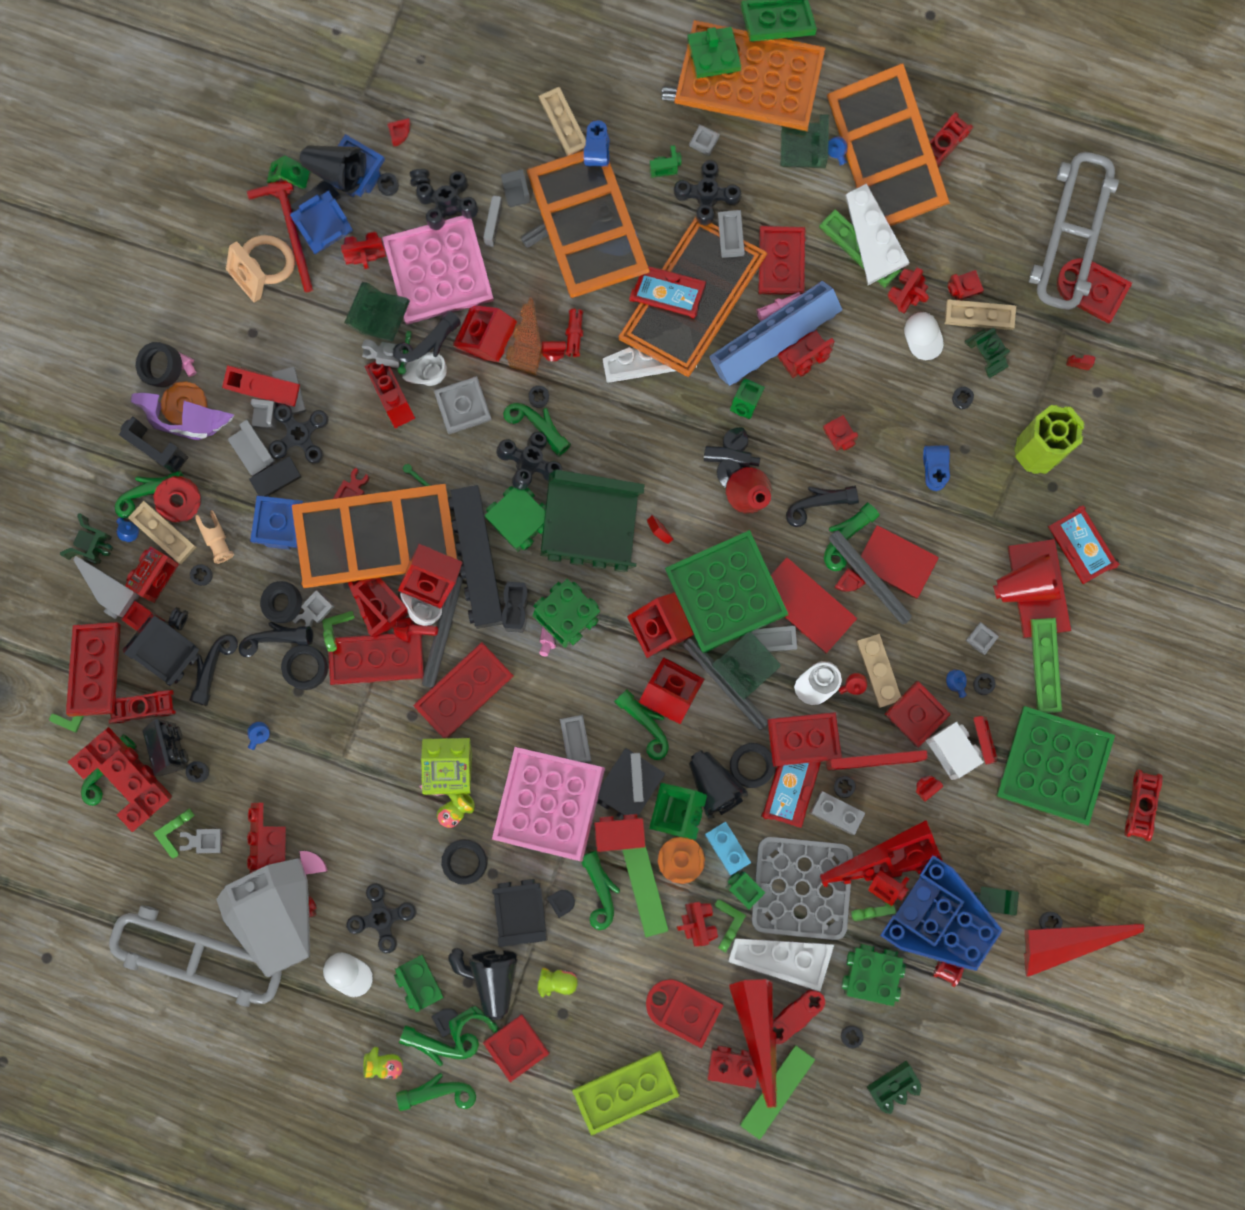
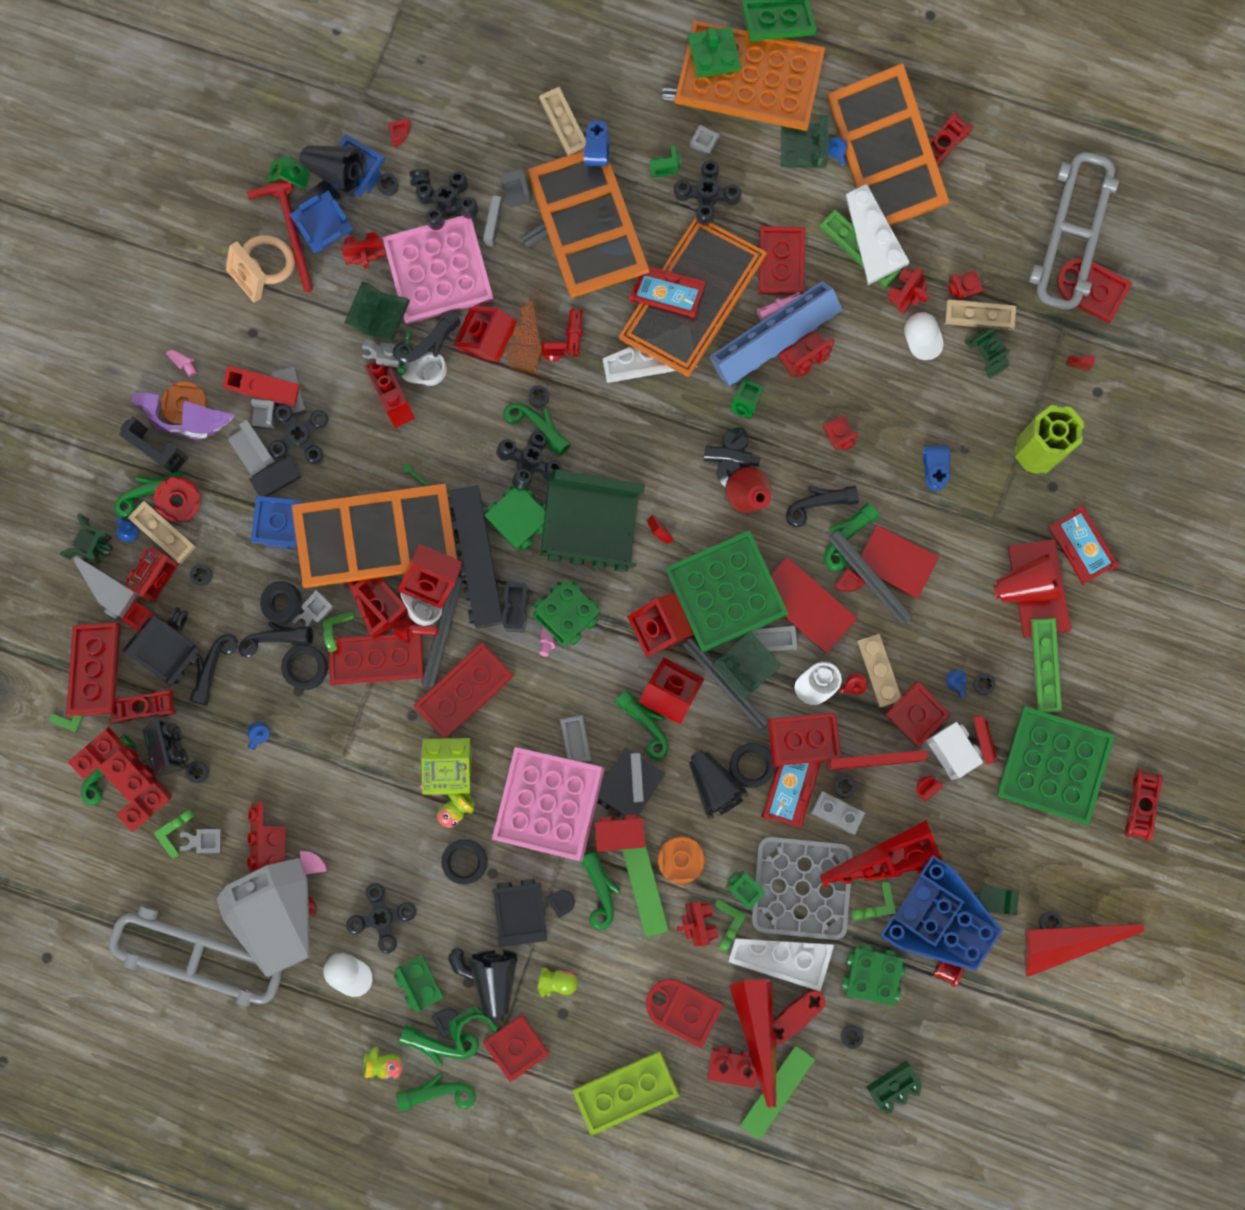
(144, 360): black tyre -> none
(215, 539): light nougat piece -> none
(353, 488): red plate -> none
(462, 405): light grey tile -> none
(678, 811): green brick -> none
(727, 848): medium azure brick -> none
(731, 233): light grey tile -> none
(888, 888): red bracket -> none
(967, 391): black bush -> none
(982, 638): light grey tile -> none

